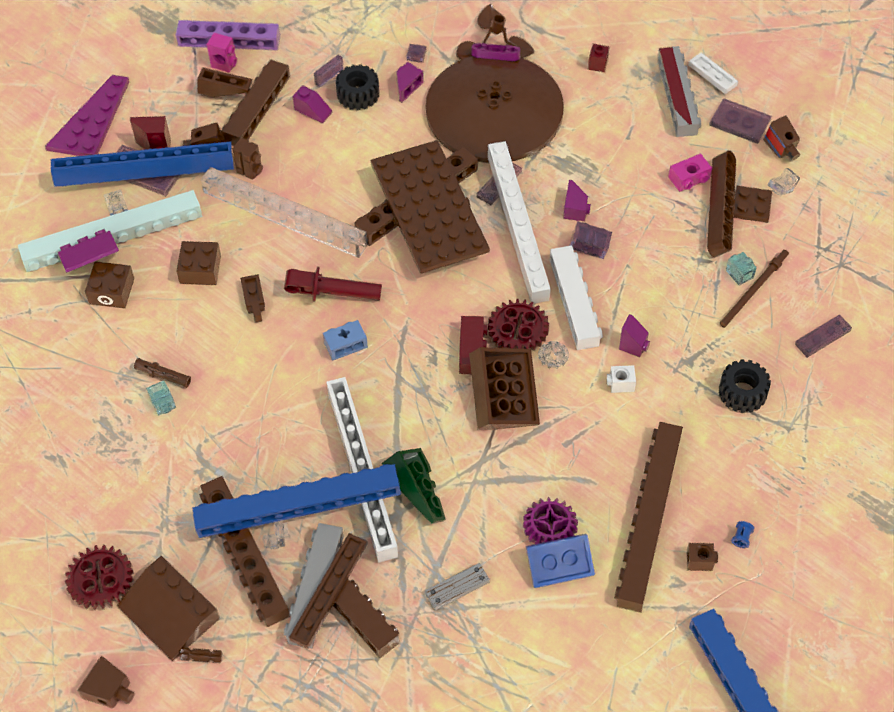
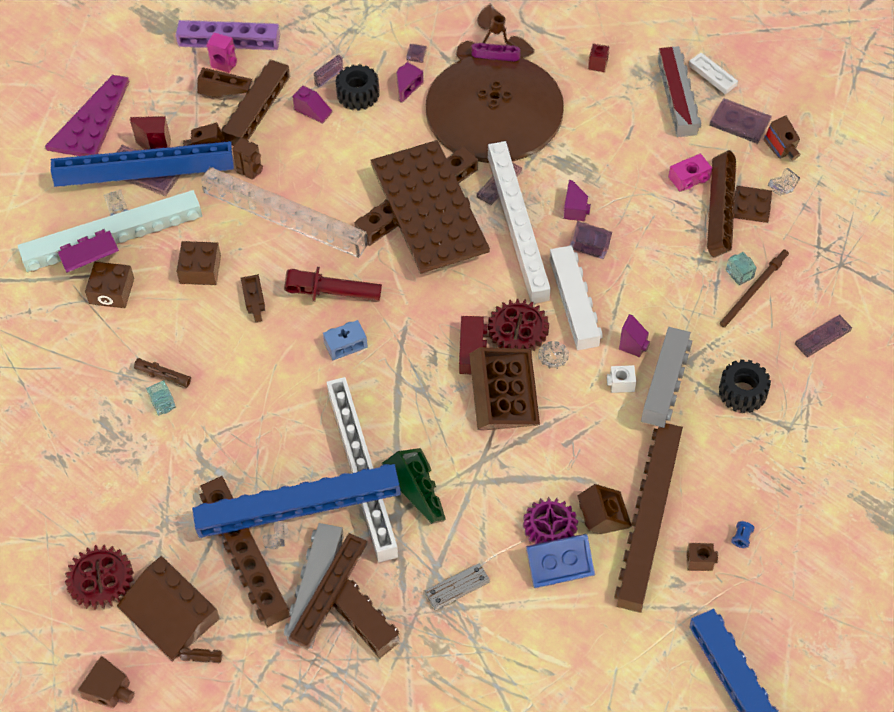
(603, 509): none -> reddish brown slope
(666, 377): none -> light grey brick

